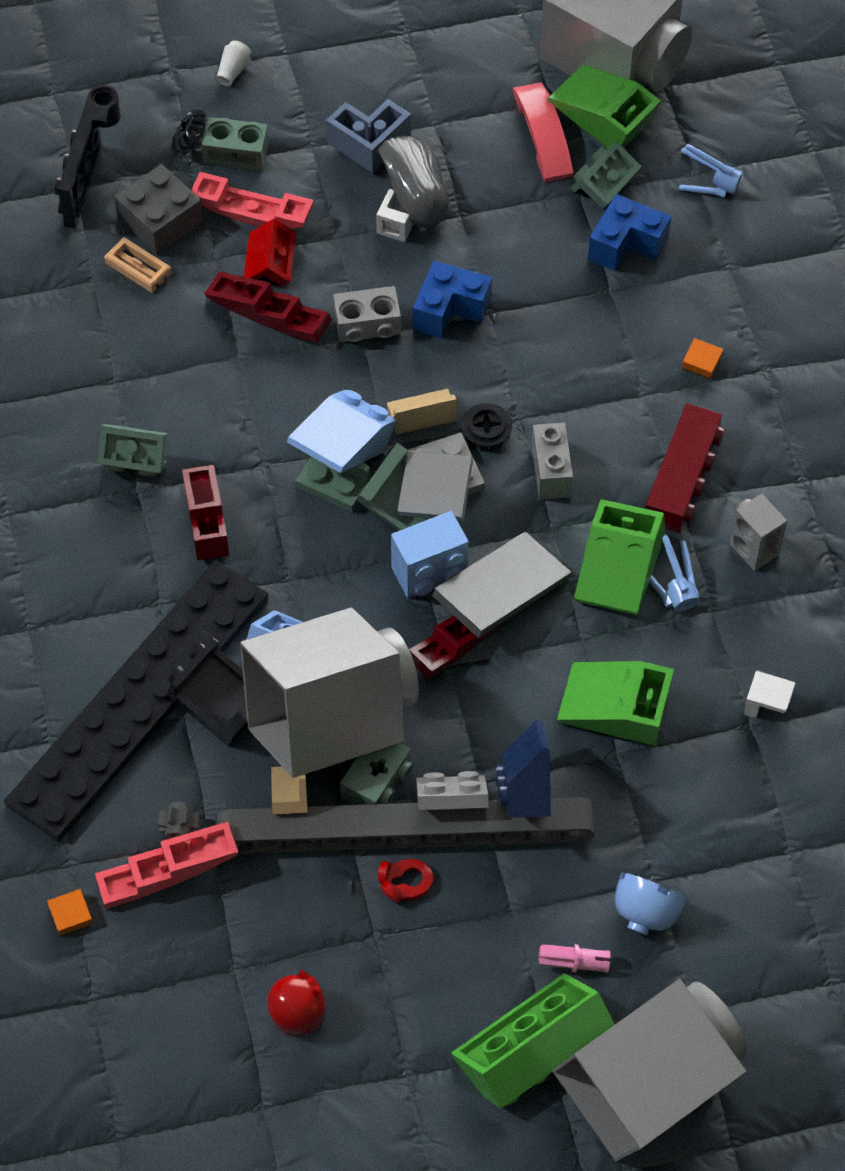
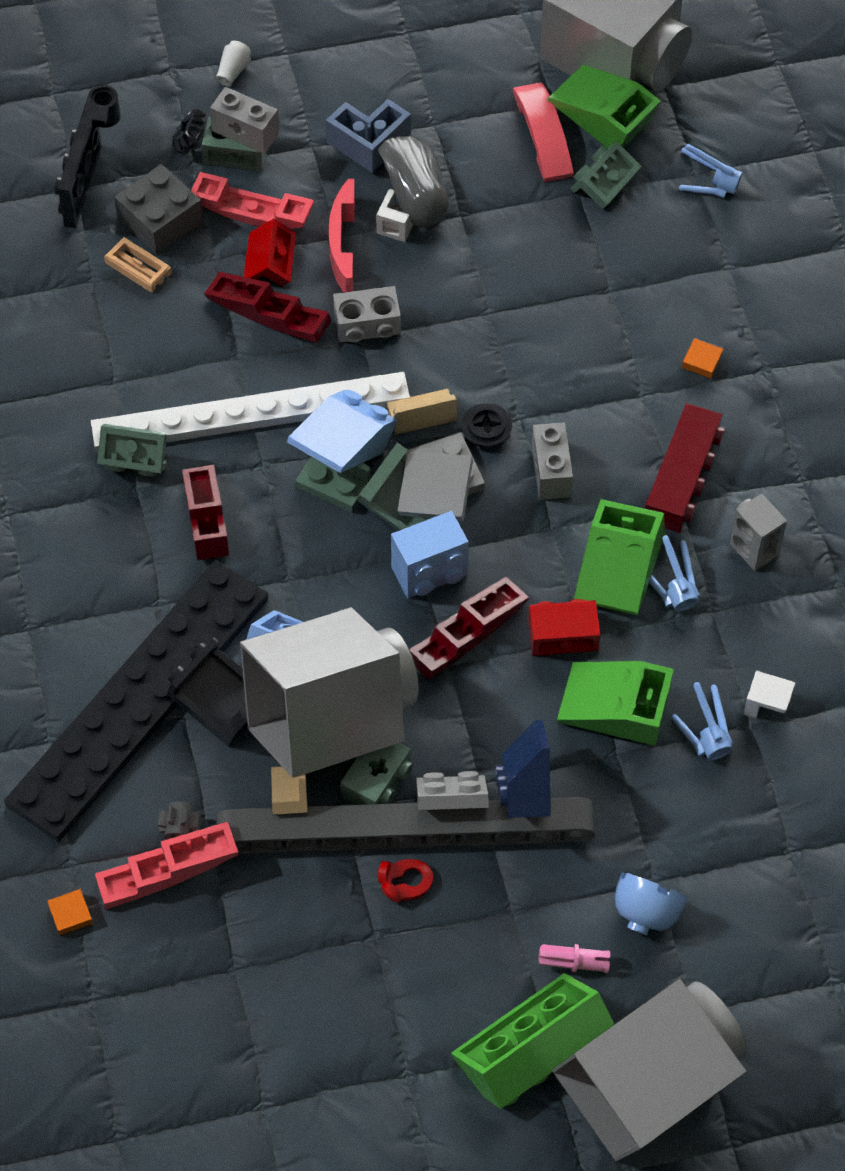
(244, 120): none -> light grey brick
(254, 410): none -> white plate
(296, 1004): red helmet -> none
(342, 211): none -> coral slope
(448, 293): blue brick -> none
(501, 584): tile -> none
(564, 627): none -> red brick
(626, 227): blue brick -> none
(714, 739): none -> light blue plant

